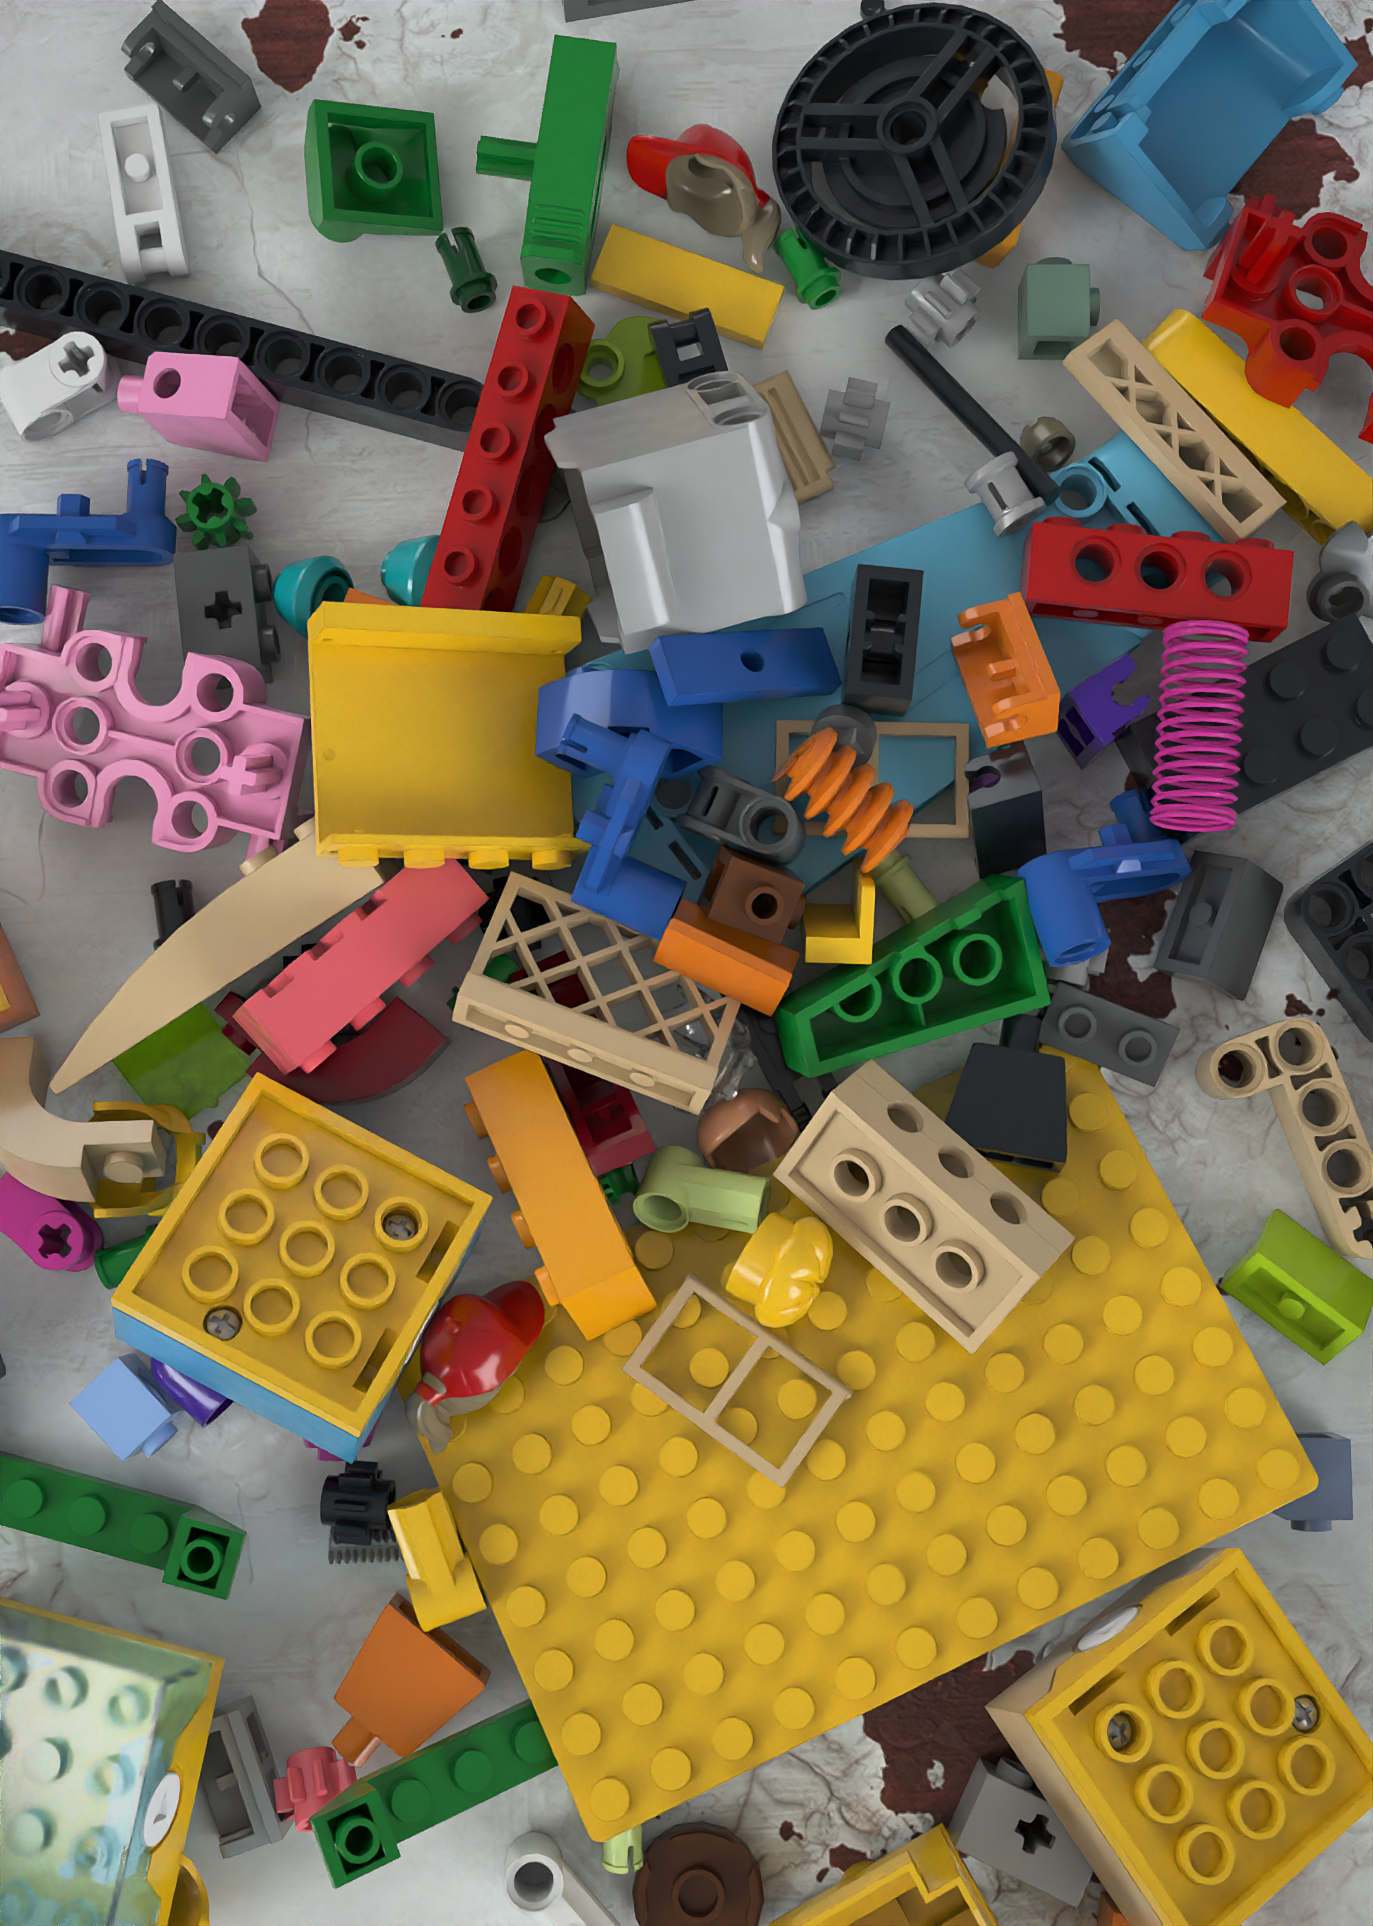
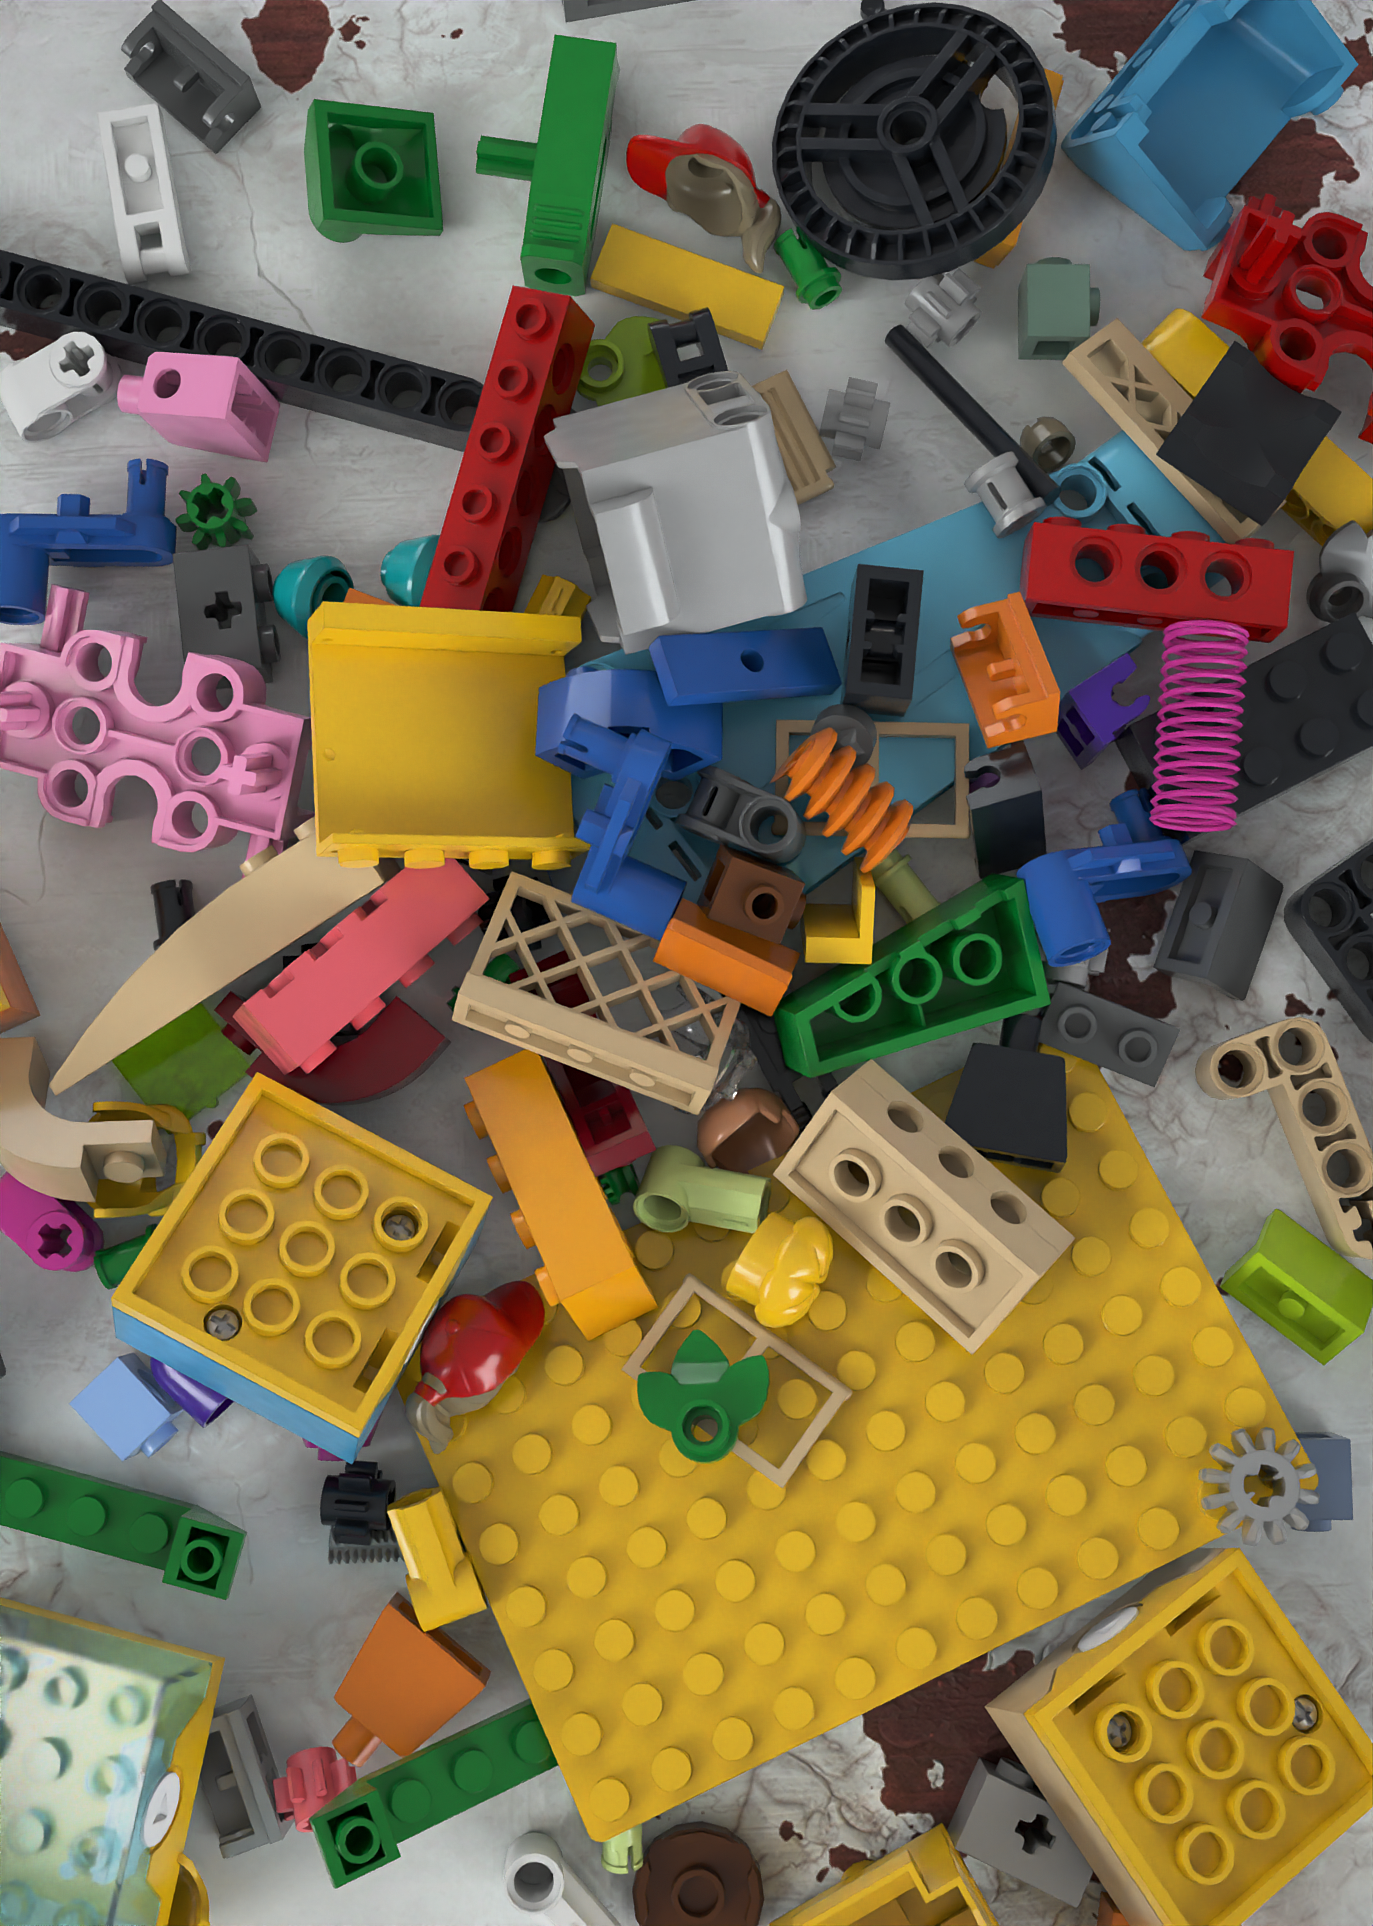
(472, 285): dark green pin -> none
(704, 1388): none -> green plate
(1247, 435): none -> black brick
(1268, 1510): none -> light grey gear

